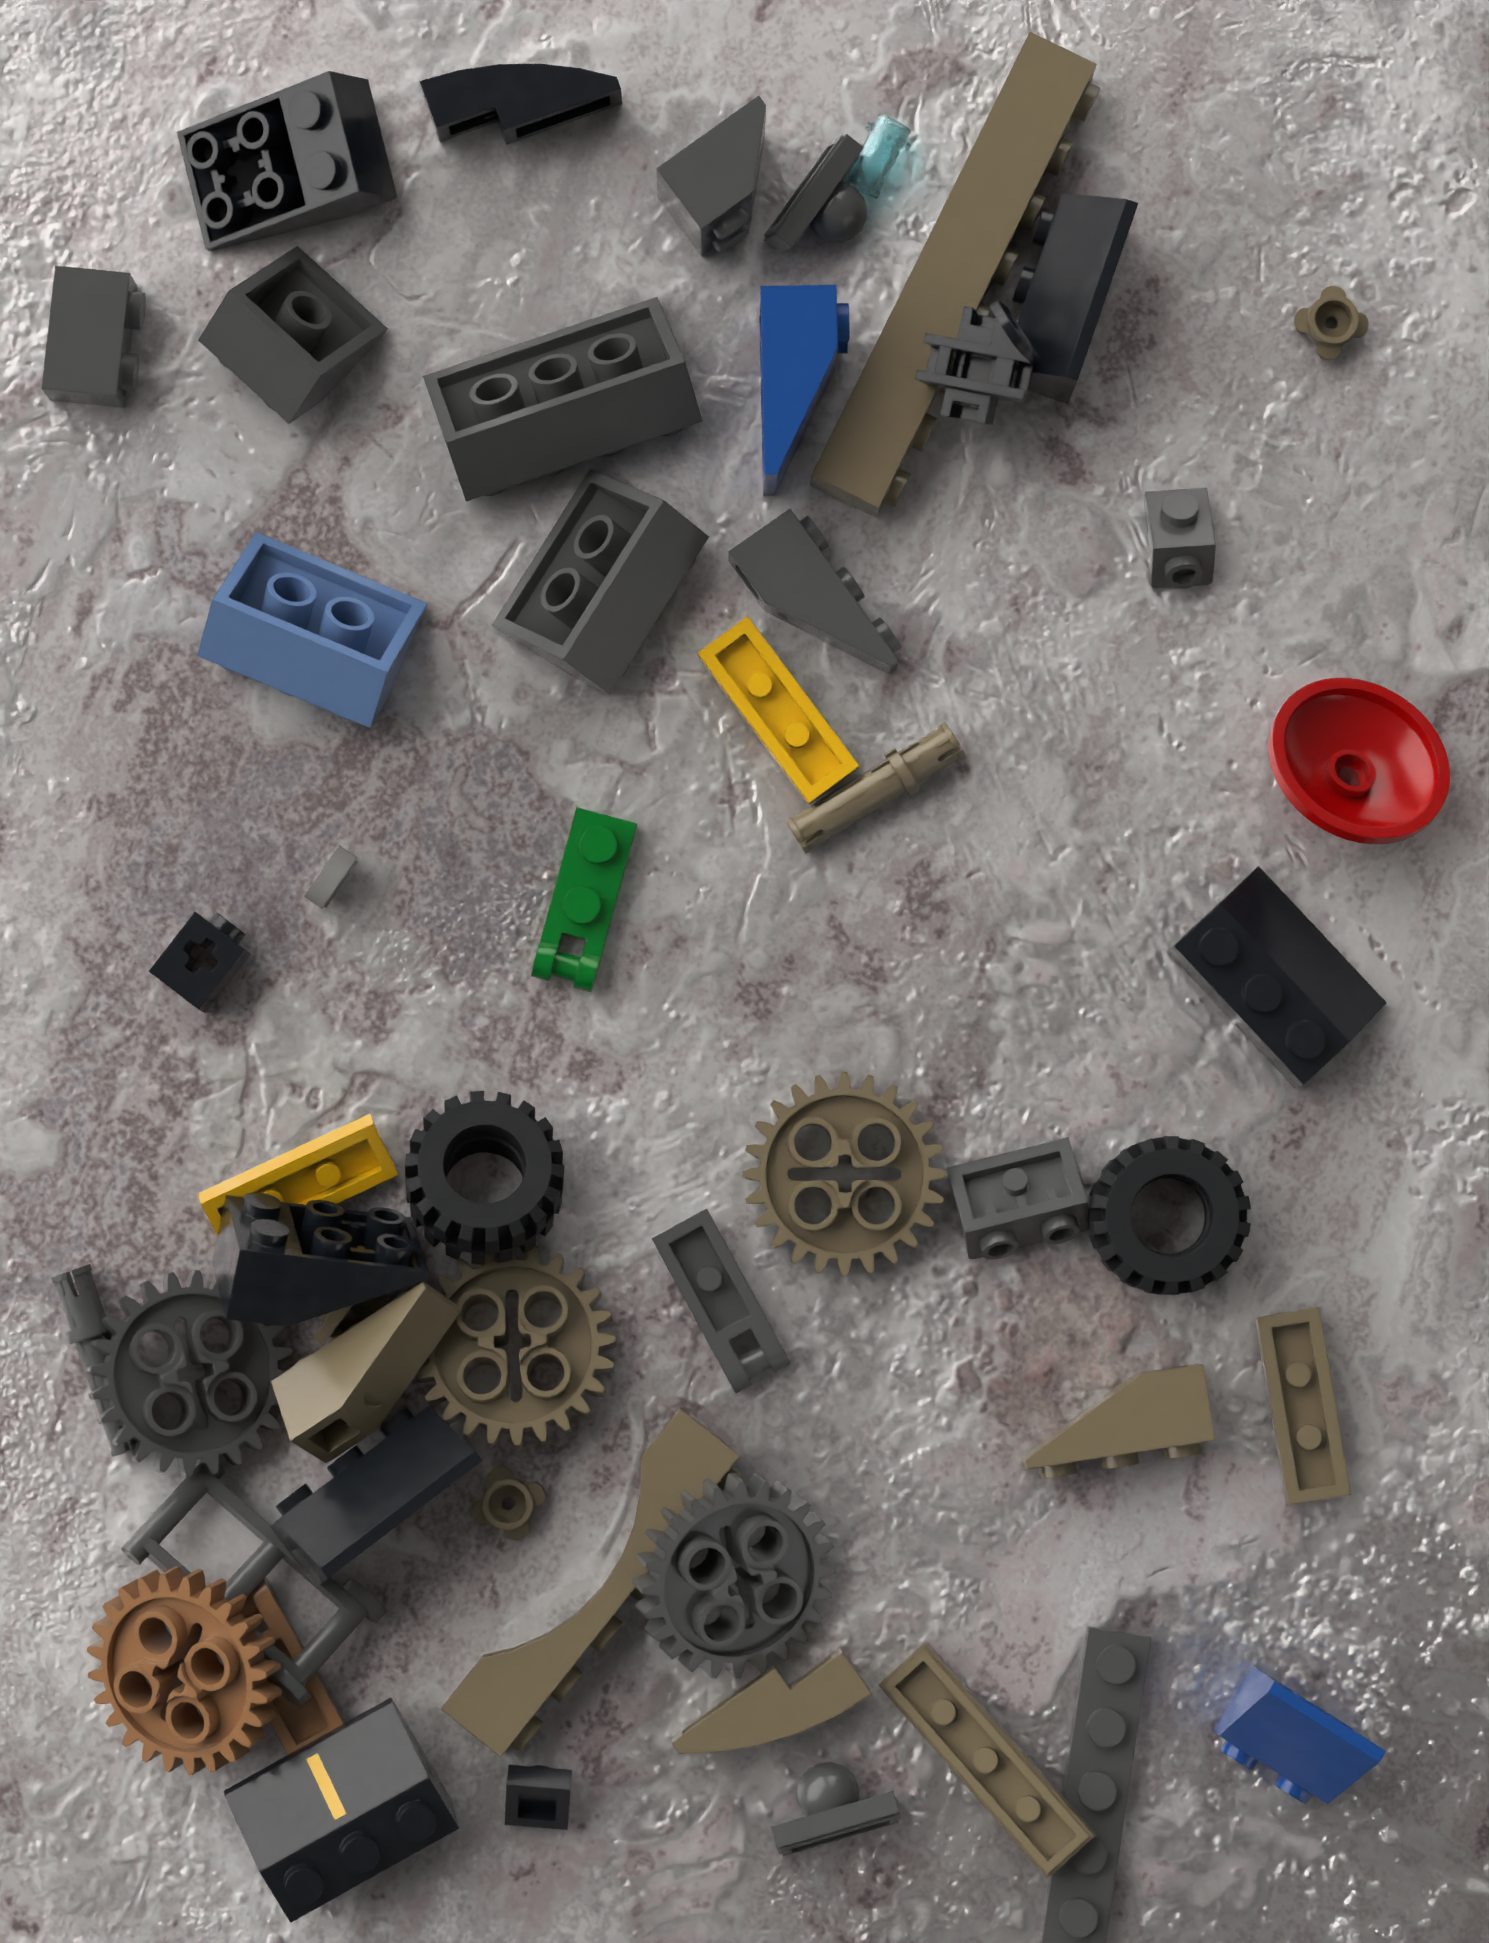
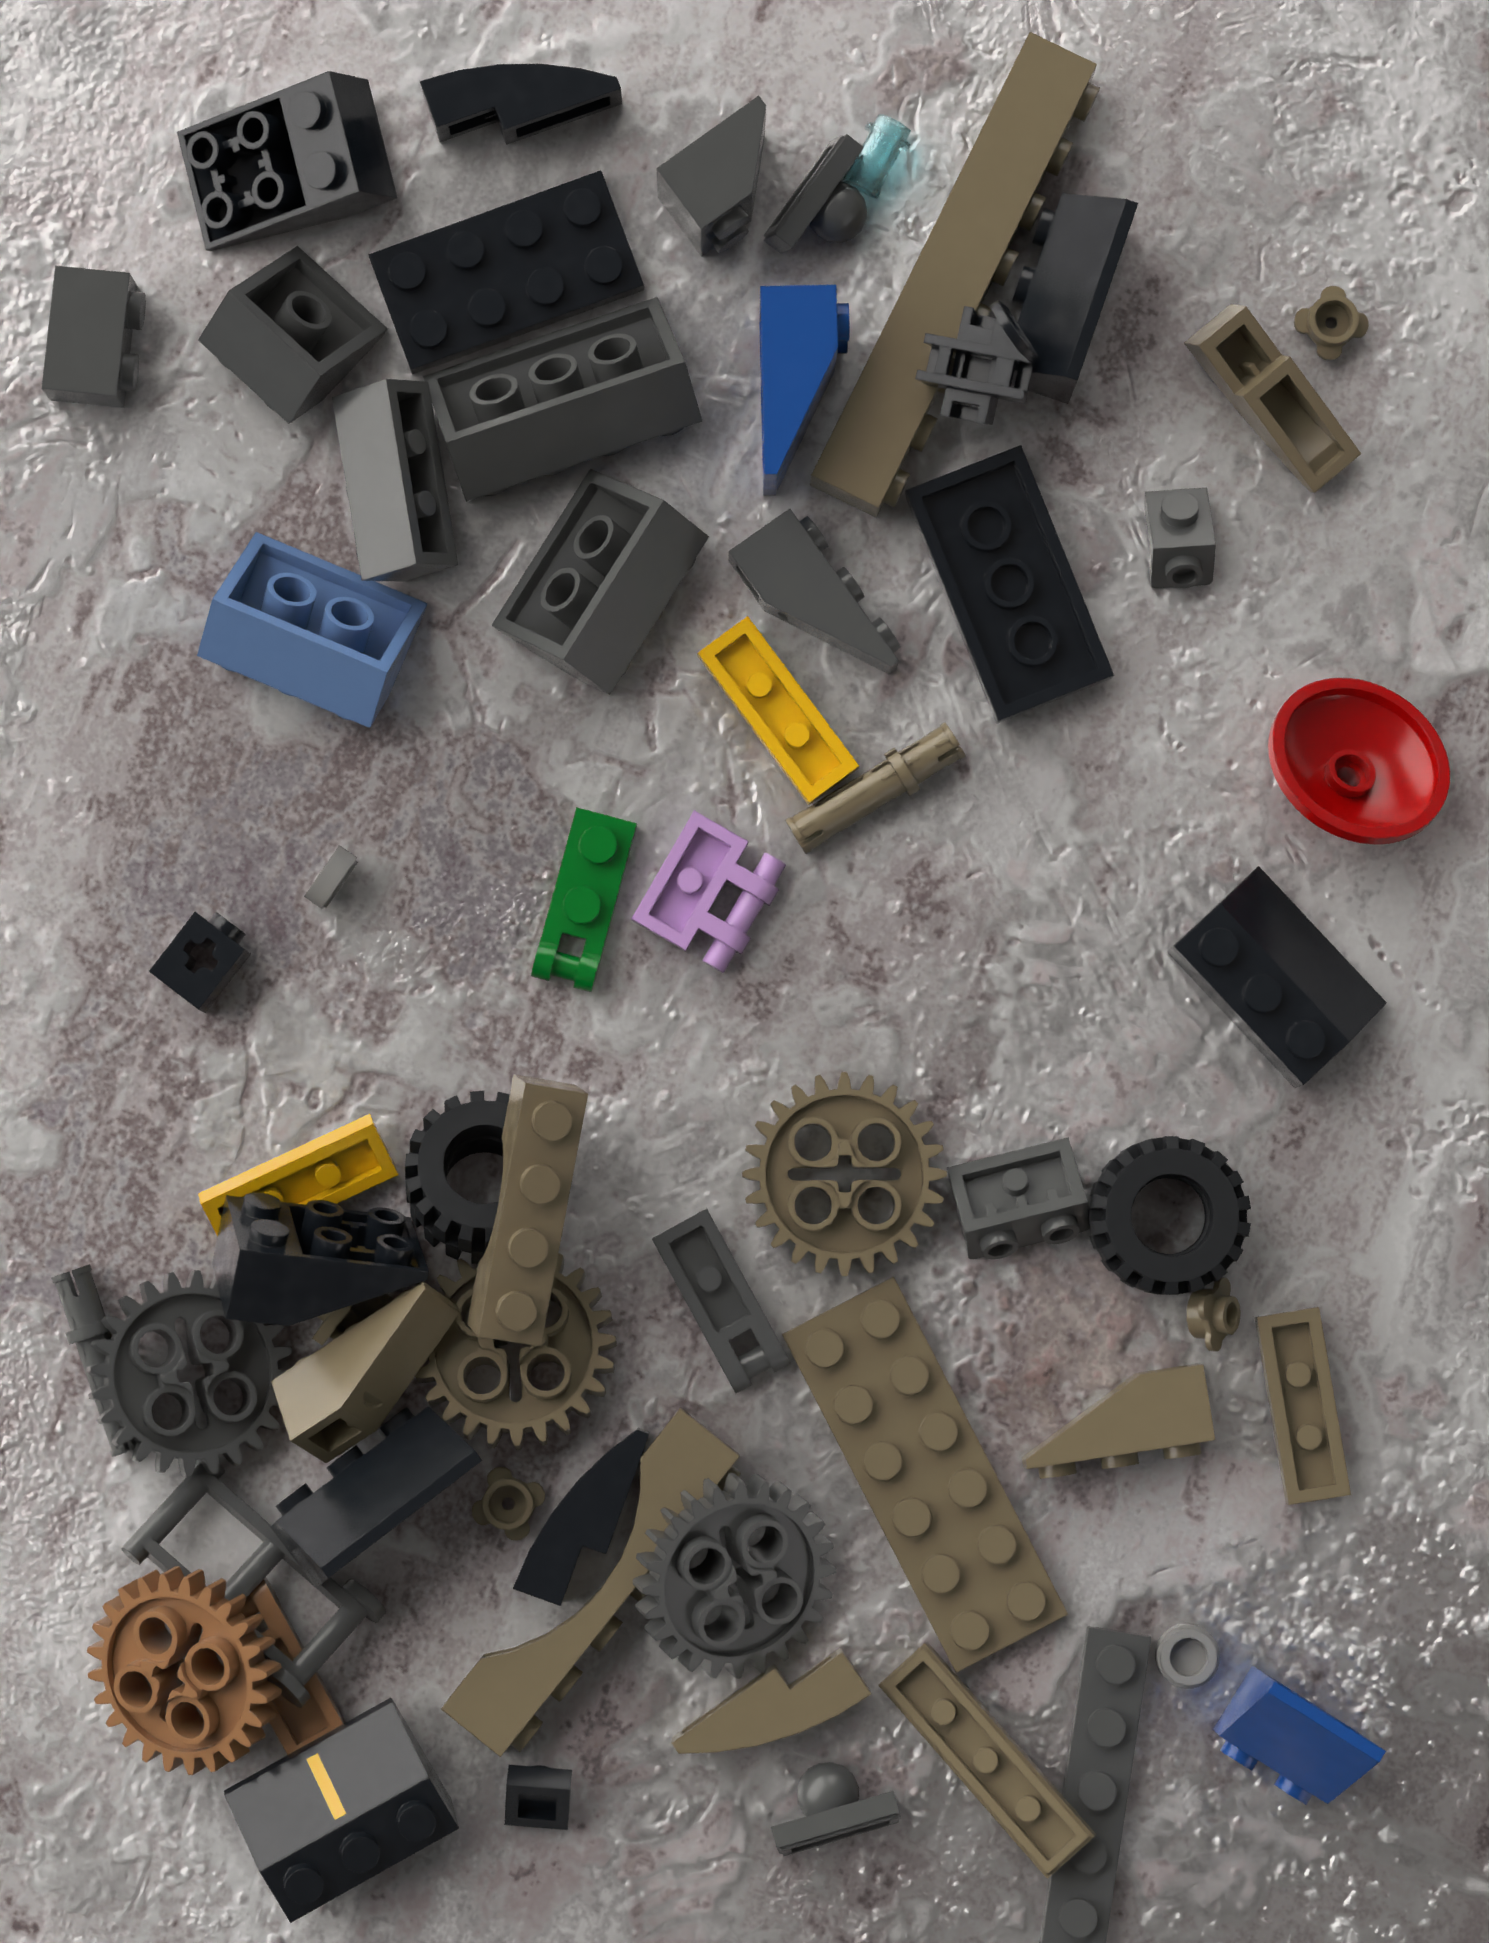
(394, 480): none -> brick
(506, 272): none -> black plate
(537, 1175): none -> dark tan arch
(581, 1519): none -> black slope
(691, 882): none -> lavender plate
(924, 1474): none -> dark tan plate
(1009, 584): none -> black plate
(1187, 1656): none -> light grey tile
(1213, 1314): none -> dark tan plate
(1272, 396): none -> dark tan slope

